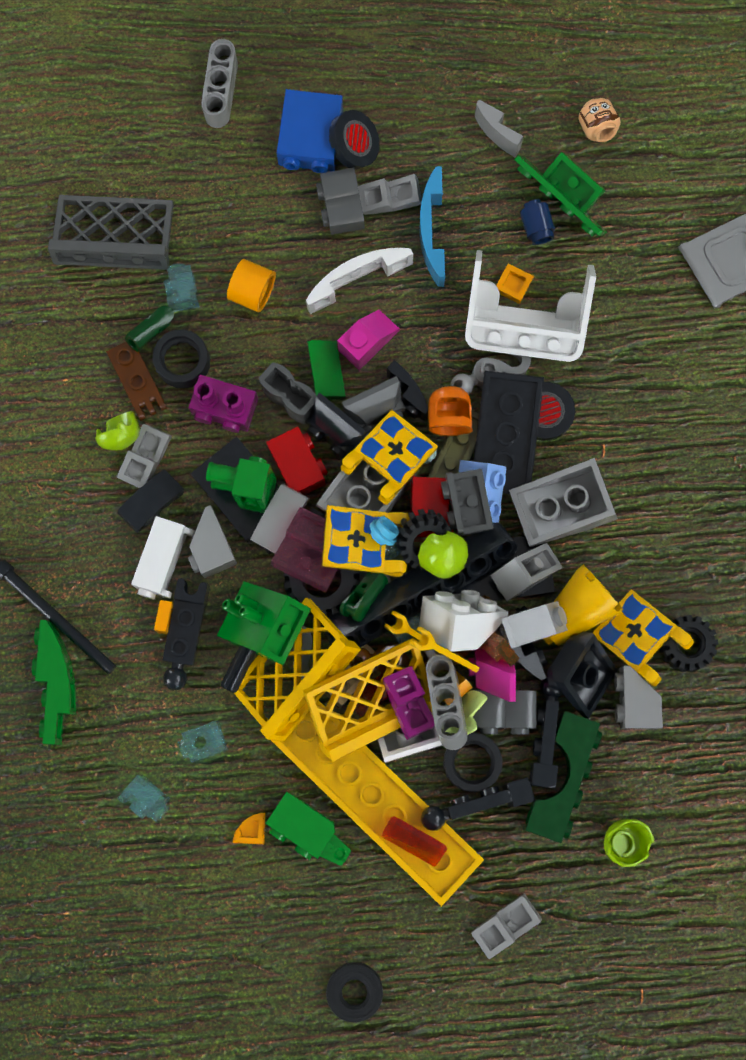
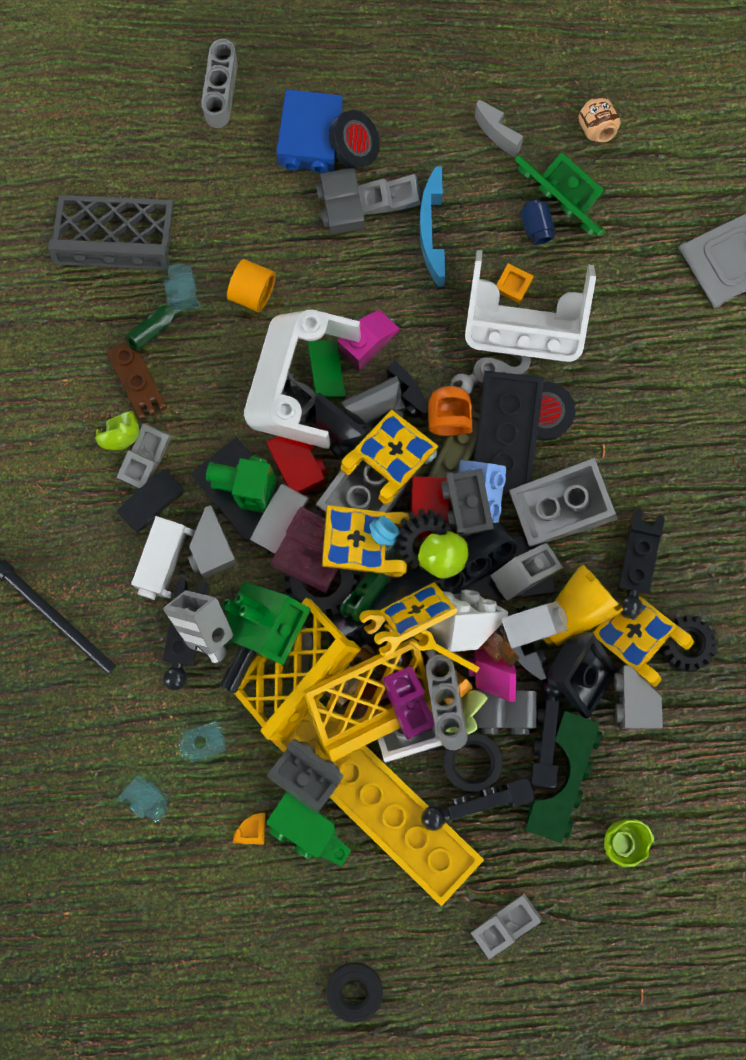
(56, 670): green slope -> none
(163, 617): light orange tile -> none
(173, 338): black tyre -> none
(200, 623): none -> light grey torso
(223, 404): magenta brick -> none
(266, 405): none -> white windscreen
(306, 775): none -> dark grey bracket
(389, 259): white slope -> none
(408, 616): none -> yellow flag
(414, 841): clear red slope -> none
(639, 563): none -> black plate

